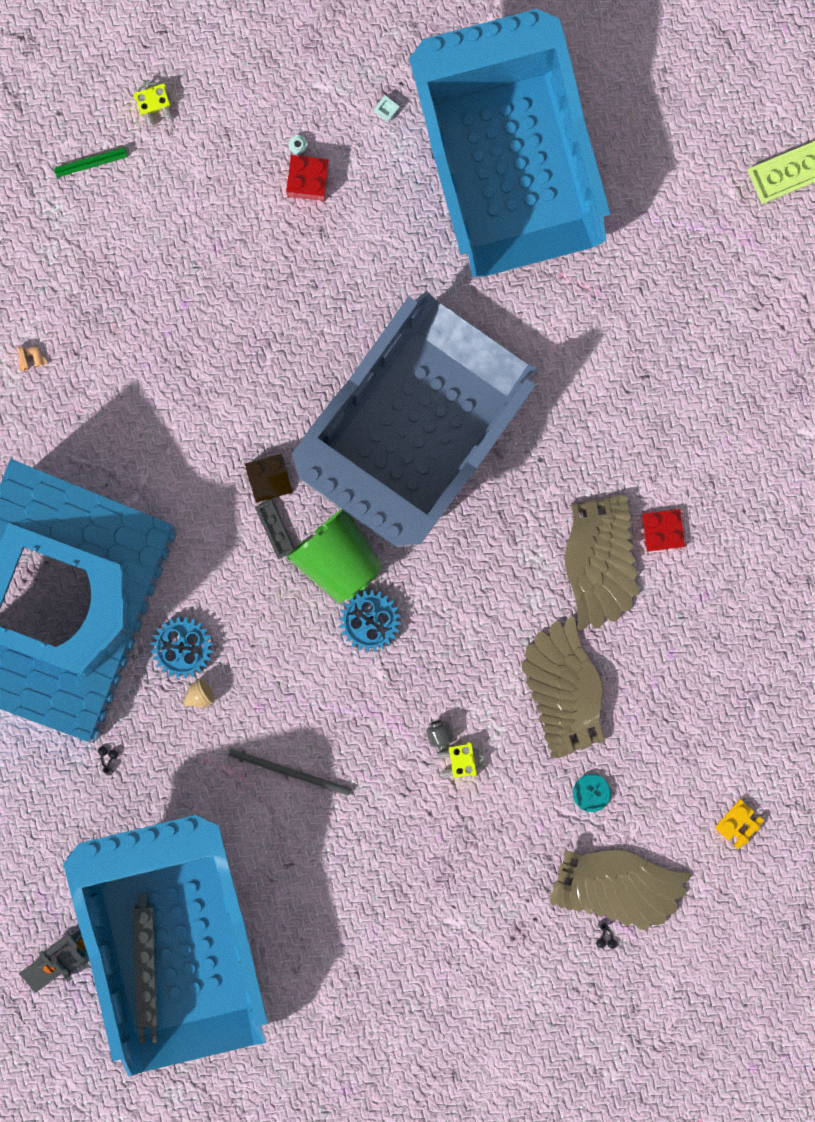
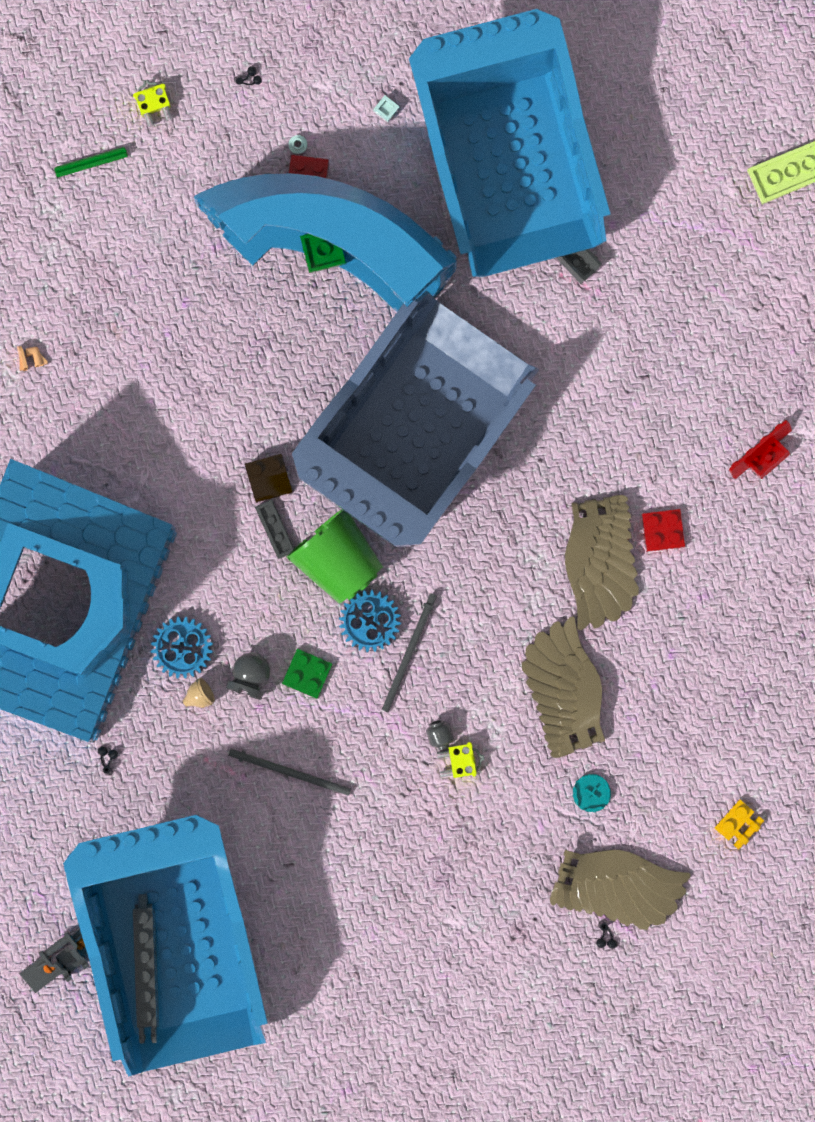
(250, 674): none -> dark grey tile
(251, 72): none -> black piece
(307, 673): none -> green plate
(321, 253): none -> green plate
(376, 238): none -> dark azure windscreen
(428, 606): none -> dark grey bar
(581, 264): none -> dark grey bracket
(765, 454): none -> red bracket

